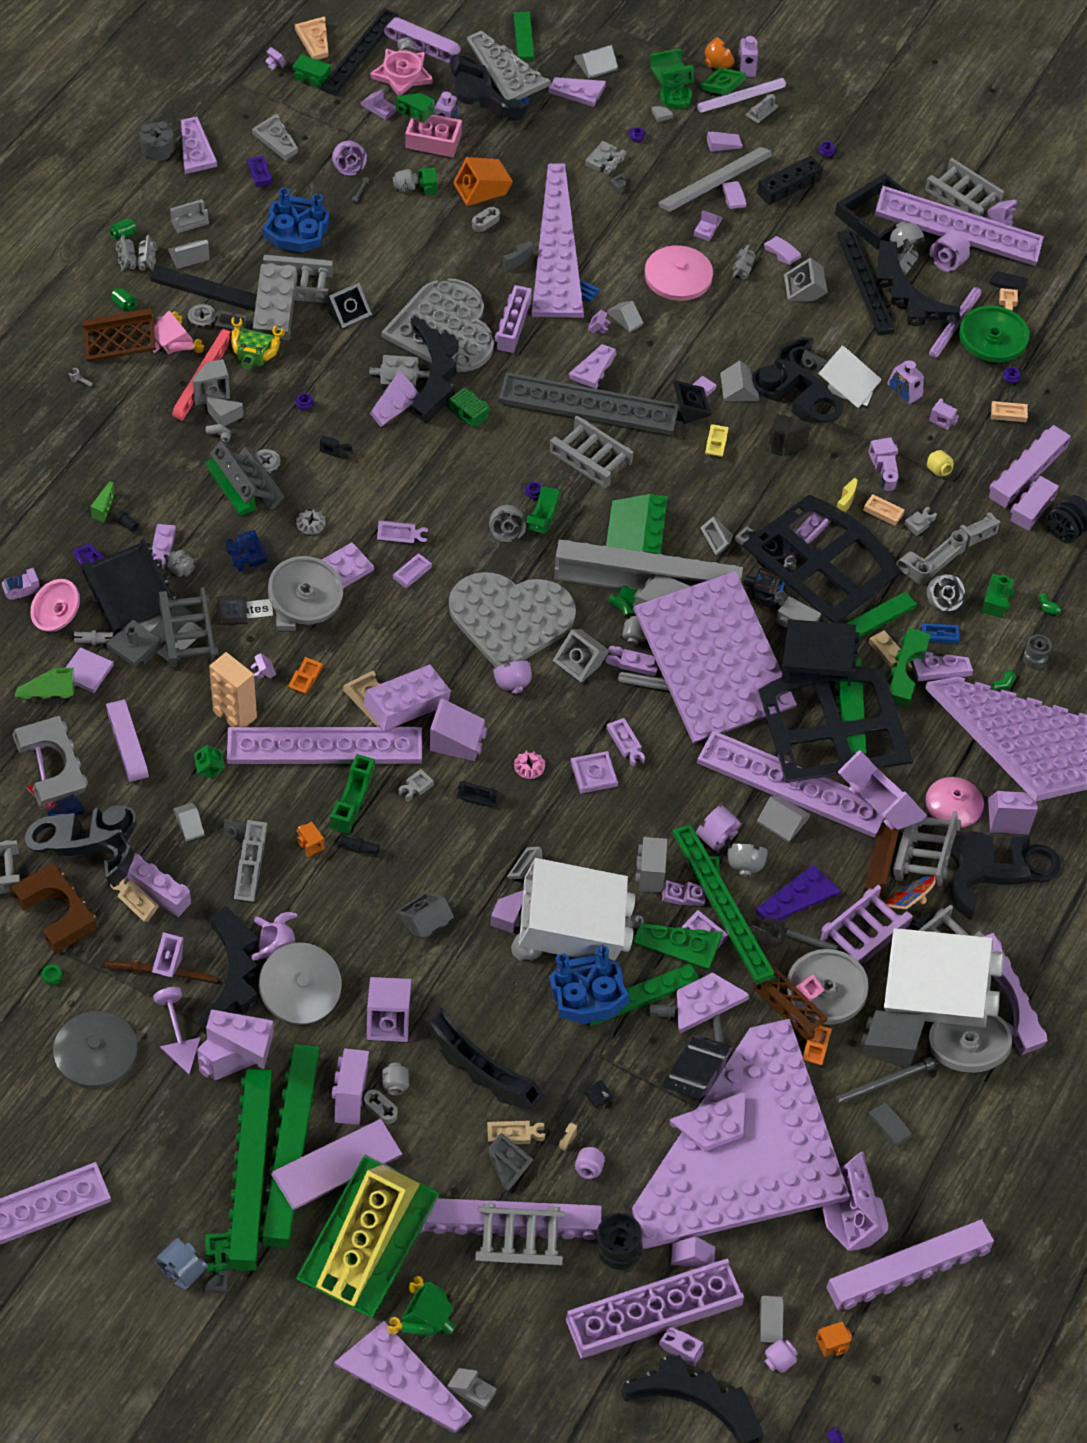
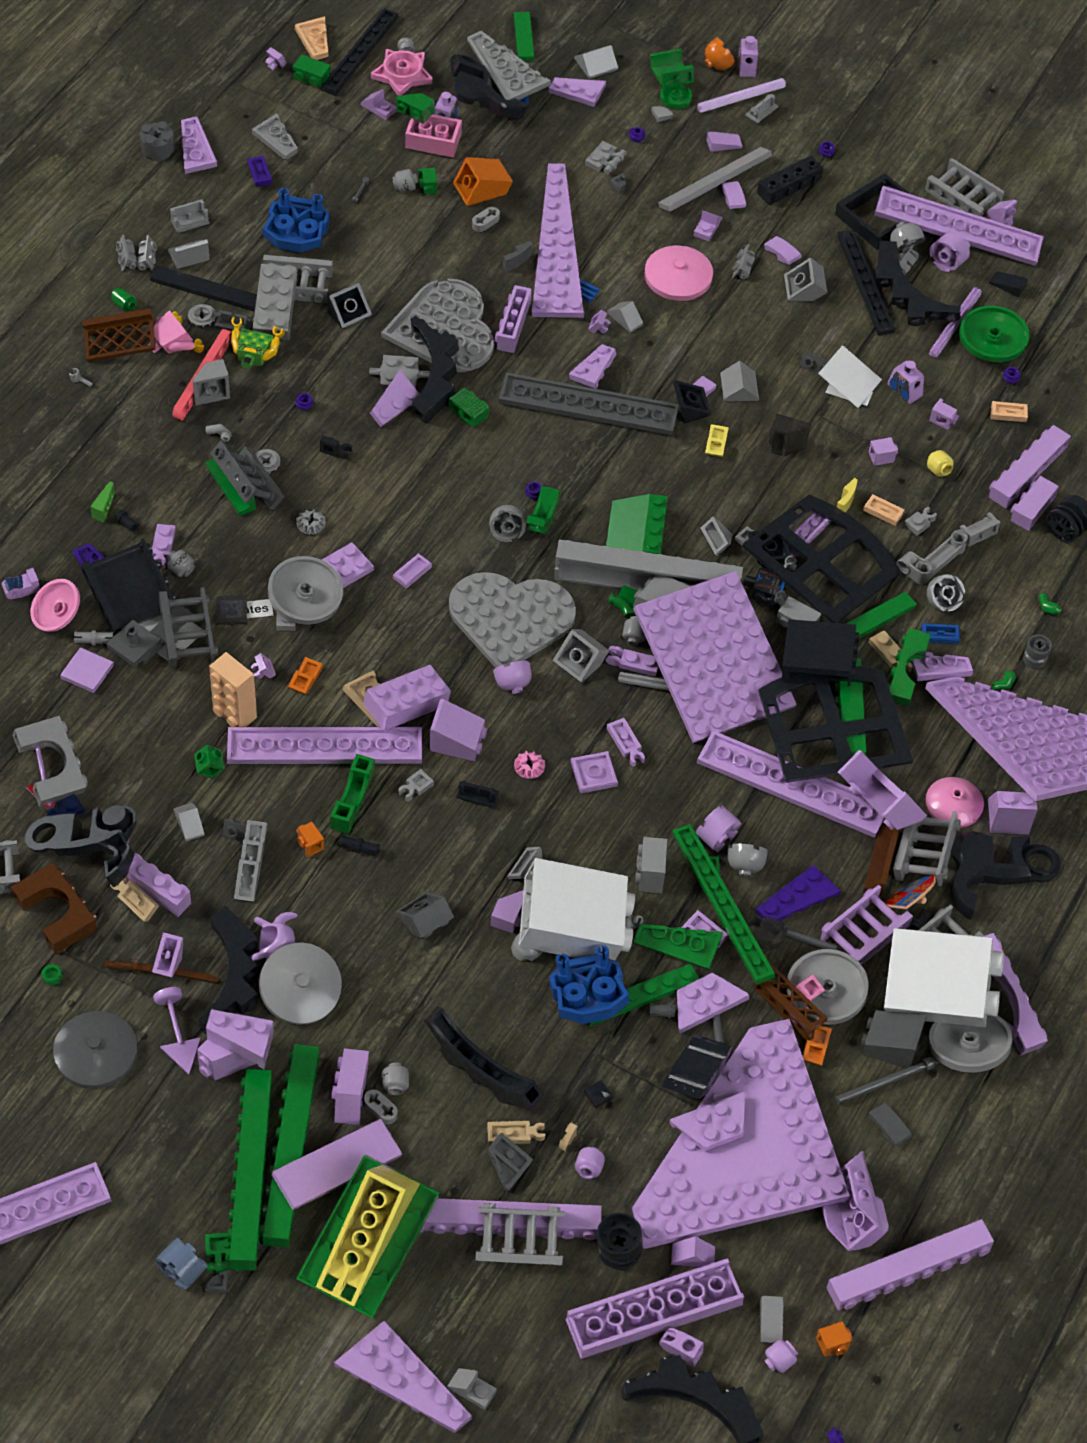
(52, 683): bright green slope -> none
(124, 227): green brick -> none
(127, 740): lavender beam -> none
(224, 411): light grey slope -> none
(251, 547): clear blue plate -> none
(349, 157): lavender cylinder -> none
(388, 1009): lavender slope -> none
(399, 531): lavender plate -> none
(423, 39): lavender beam -> none
(426, 1312): green torso -> none
(589, 466): light grey fence -> none
(687, 894): lavender slope -> none
(723, 81): green plate -> none
(782, 377): black animal -> none
(782, 817): light grey slope -> none
(889, 471): lavender leg -> none
(997, 596): green brick -> none
(1008, 298): light nougat plate -> none

